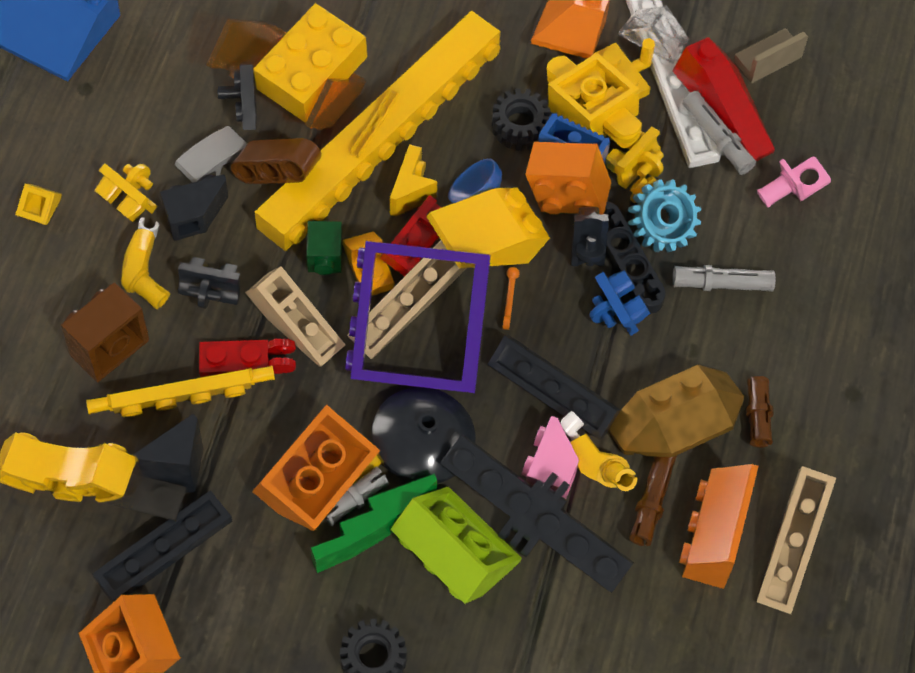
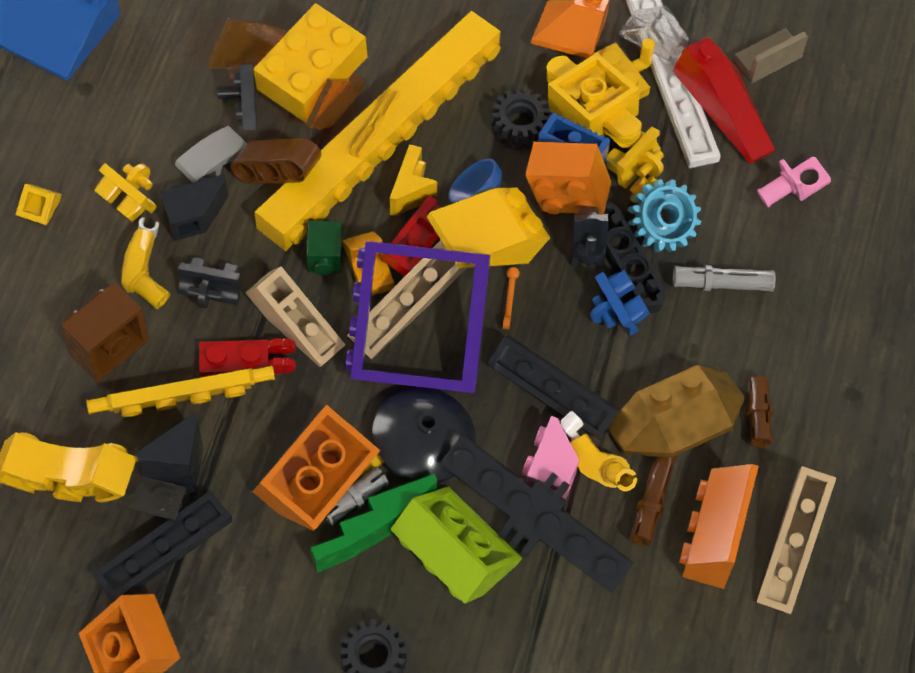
(726, 141): light grey pin -> none

